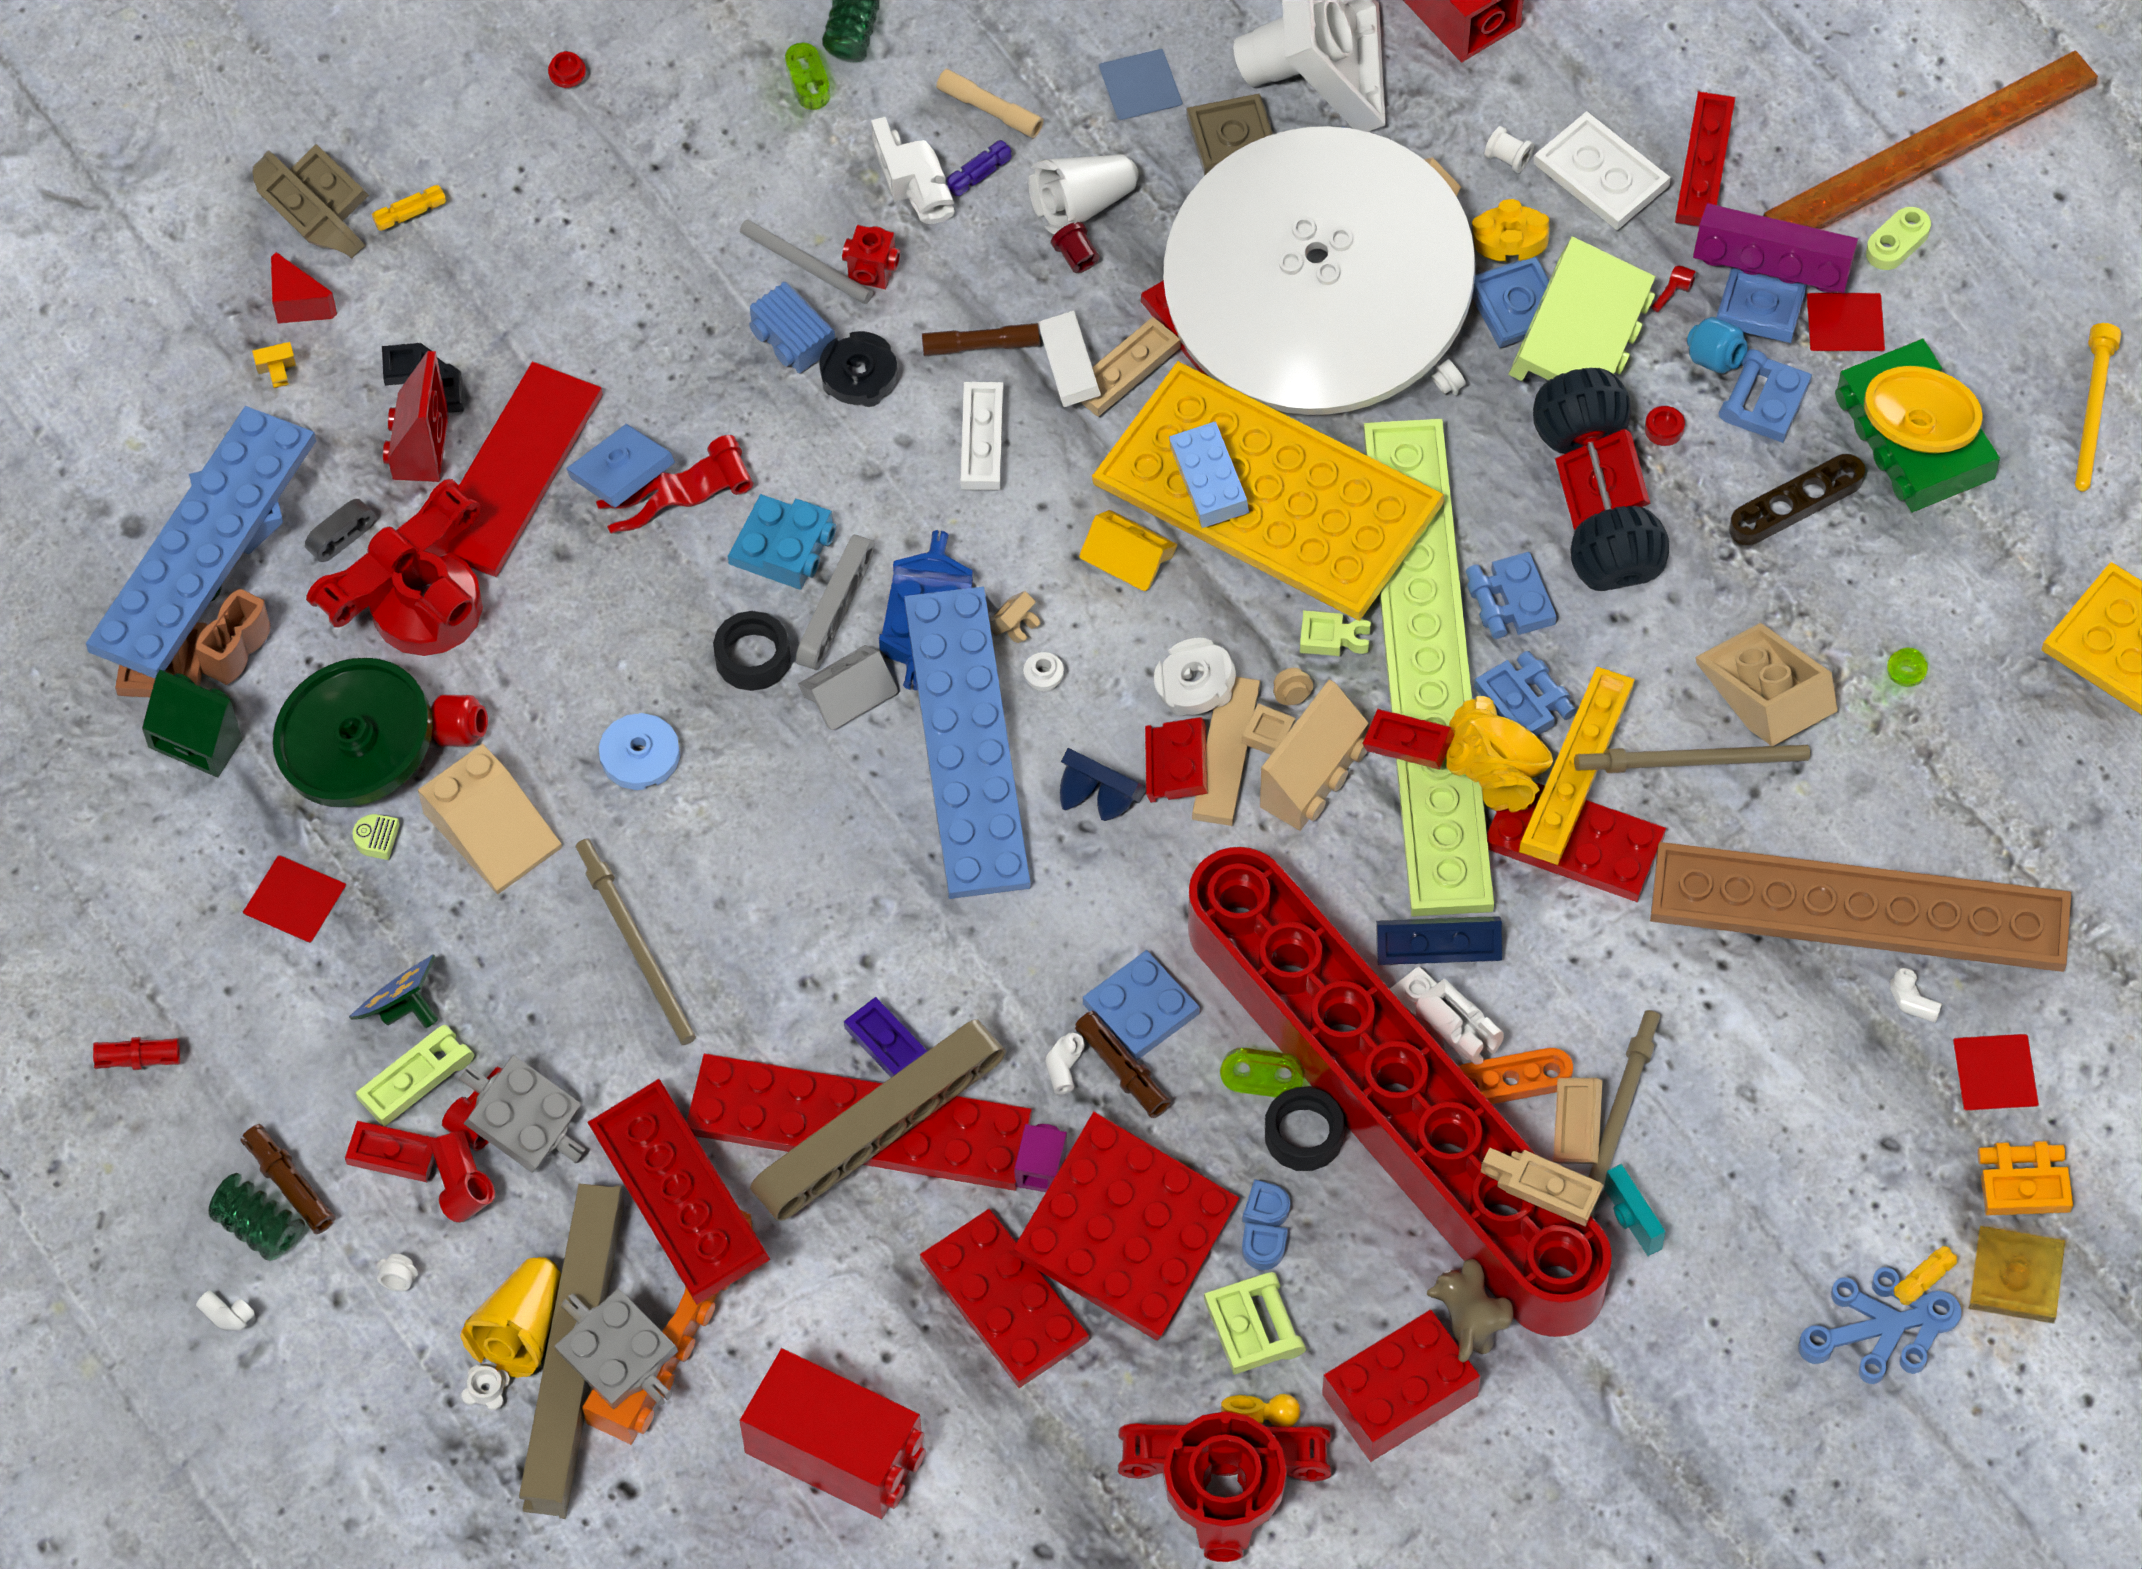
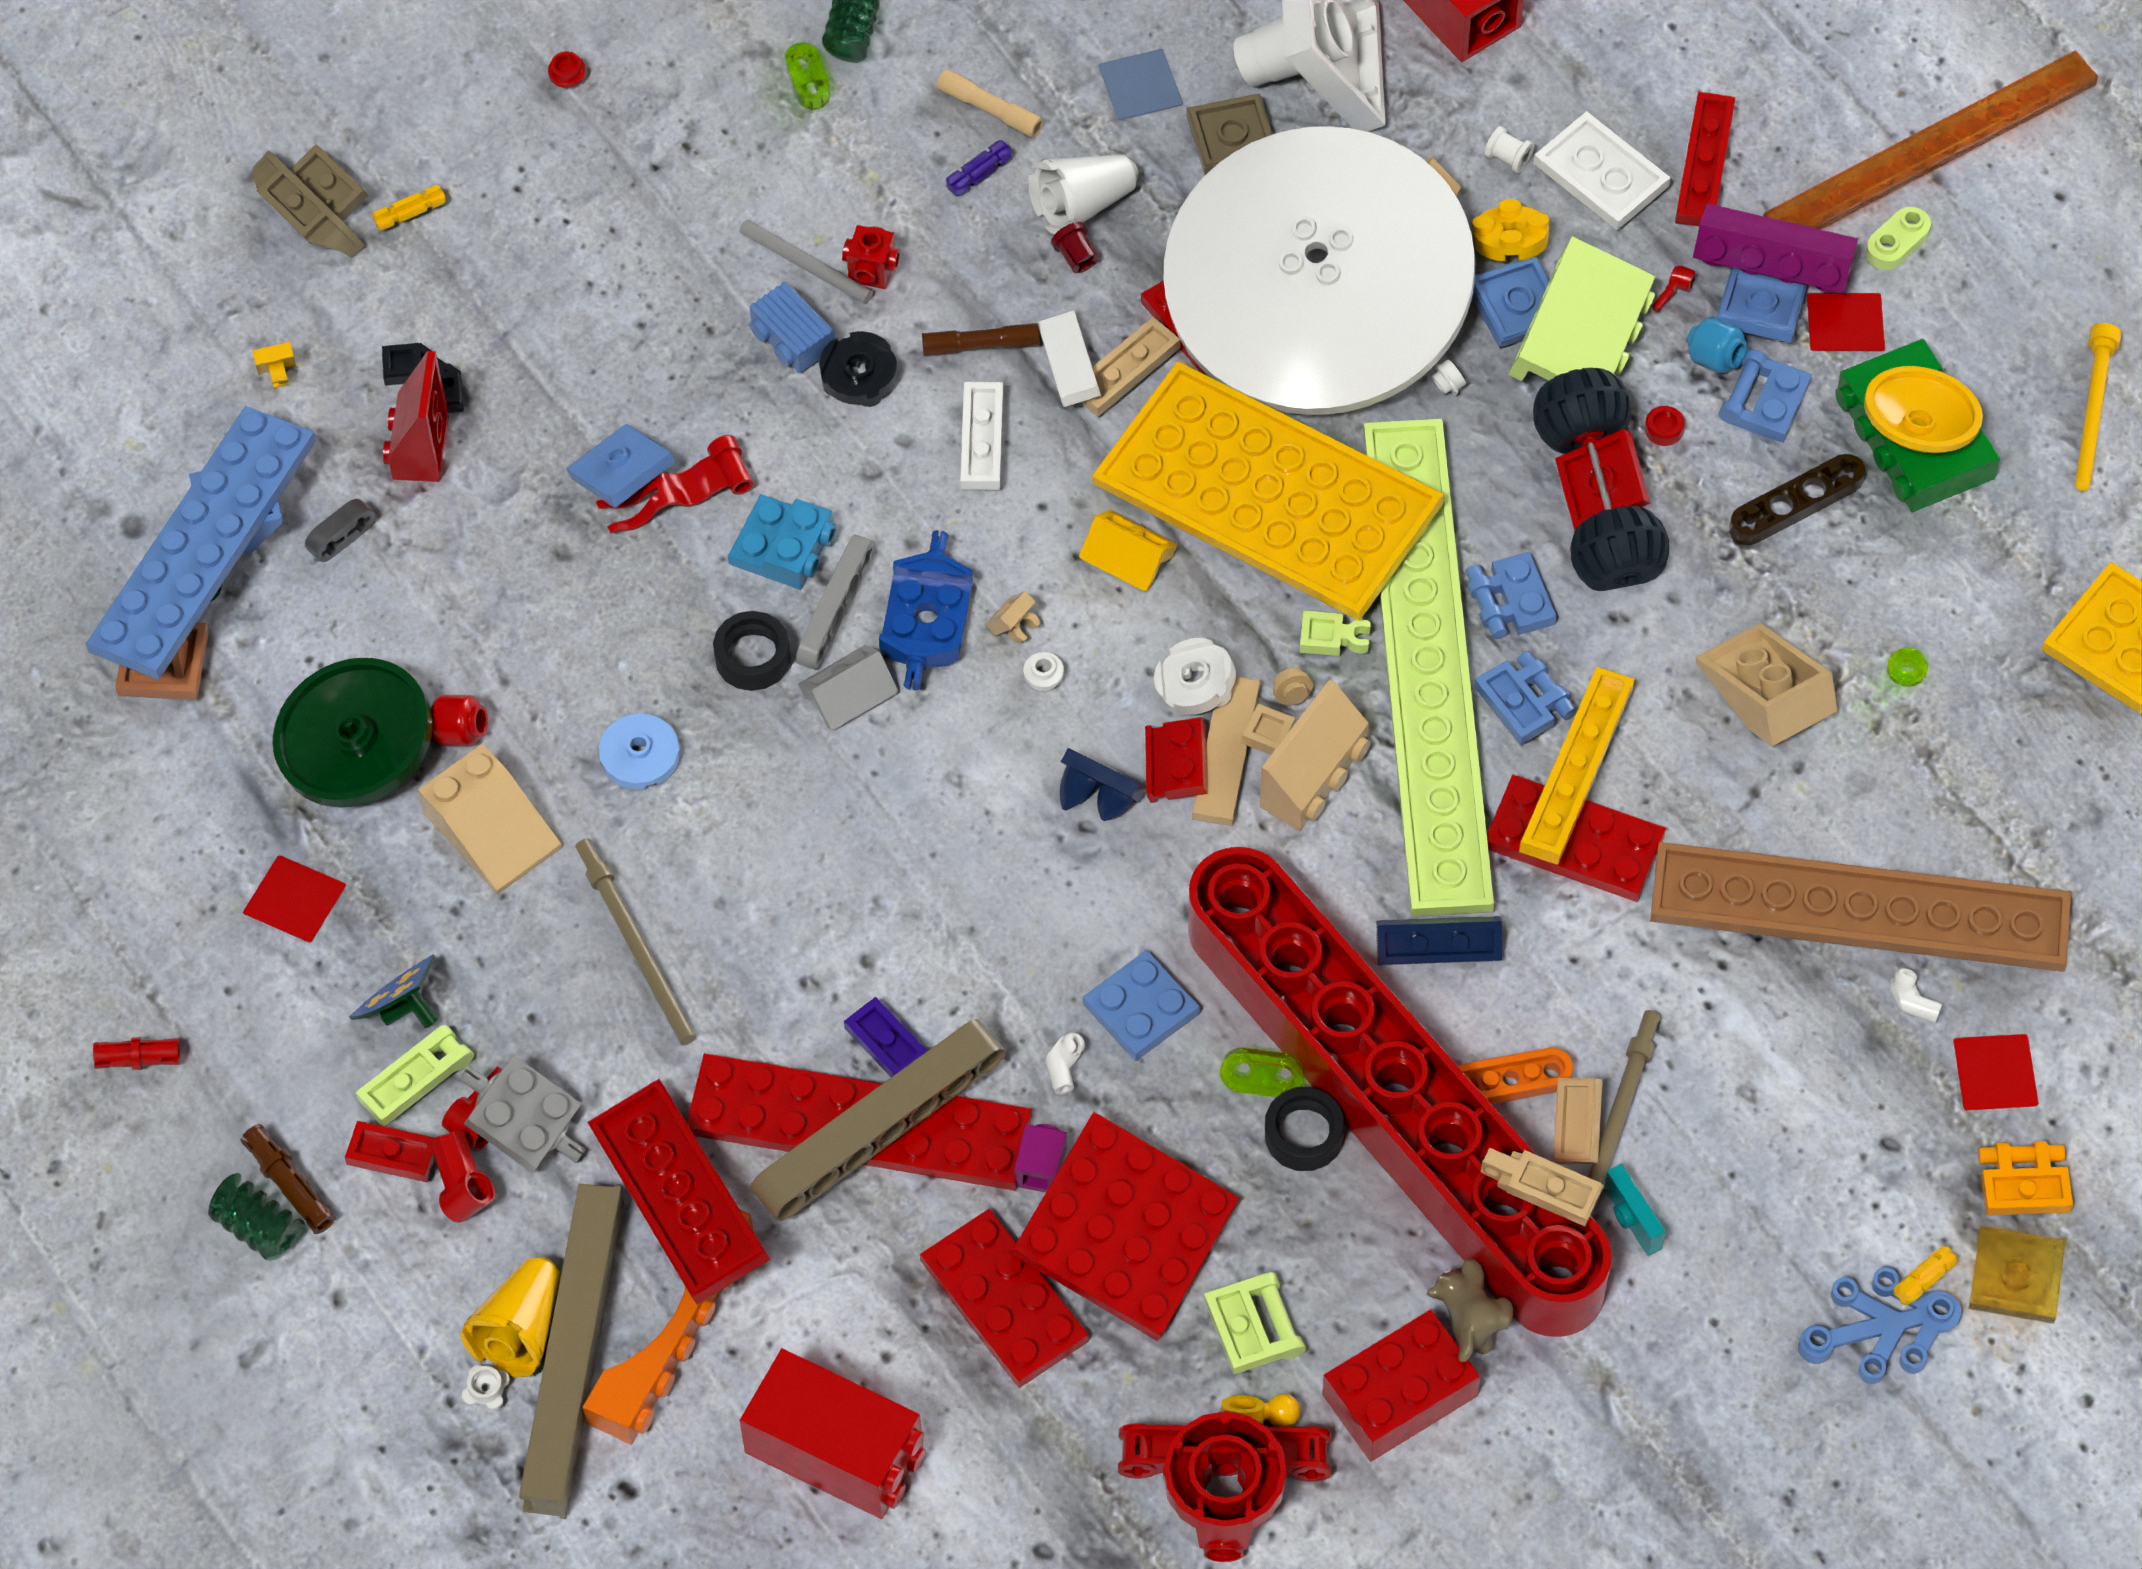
(191, 723): dark green slope -> none
(223, 1316): white arm -> none
(233, 636): nougat brick -> none
(298, 295): red slope -> none
(375, 835): yellowish green tile -> none
(396, 1272): white plate -> none
(399, 563): red piece -> none
(521, 462): red tile -> none
(616, 1349): light grey plate -> none
(912, 173): white plate -> none
(966, 743): medium blue plate -> none
(1132, 1076): reddish brown pin -> none
(1208, 474): light blue piece -> none
(1263, 1245): medium blue tile -> none
(1266, 1205): medium blue tile -> none
(1408, 739): red plate -> none
(1448, 1015): white plate -> none
(1496, 755): yellow piece -> none
(1619, 760): dark tan bar -> none

